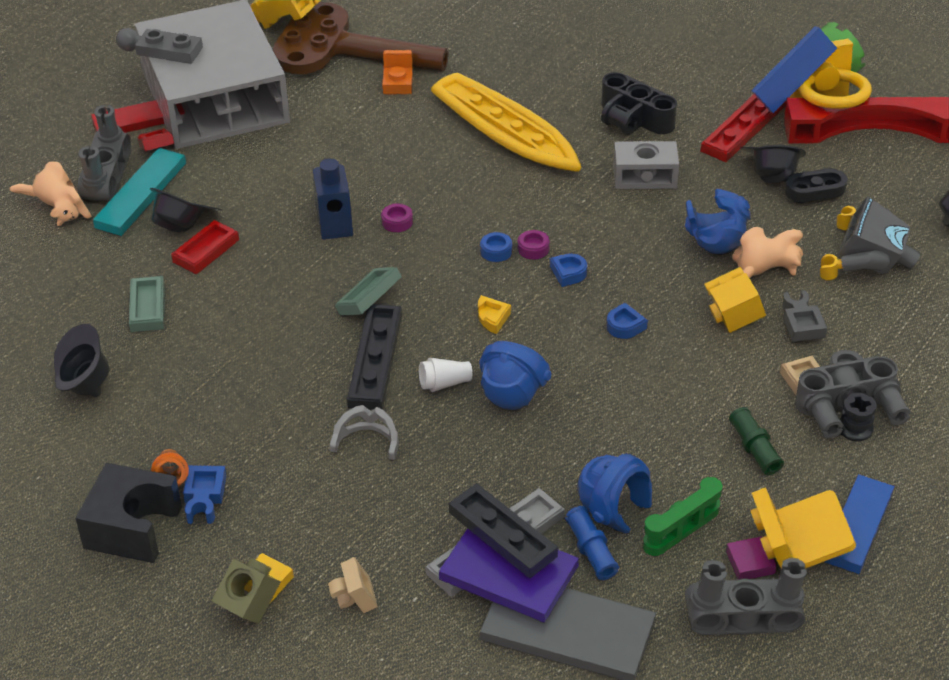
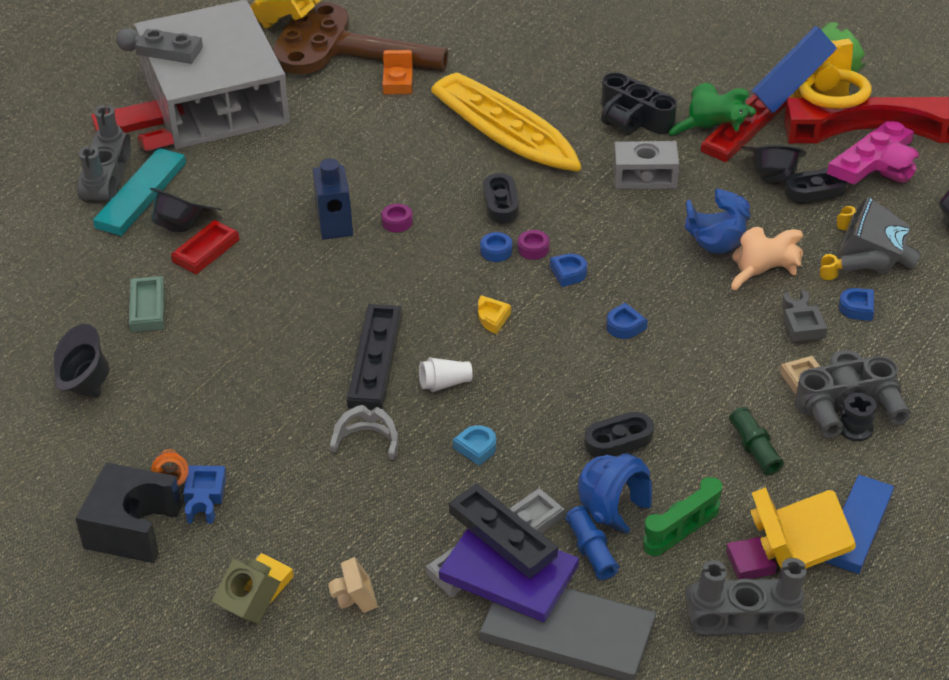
(56, 190): light nougat animal -> none
(368, 291): sand green tile -> none
(476, 443): none -> dark azure tile
(501, 197): none -> black plate
(512, 374): blue helmet -> none
(619, 434): none -> black plate
(711, 109): none -> green animal
(734, 300): yellow brick -> none
(857, 303): none -> blue tile
(881, 151): none -> dark pink plate

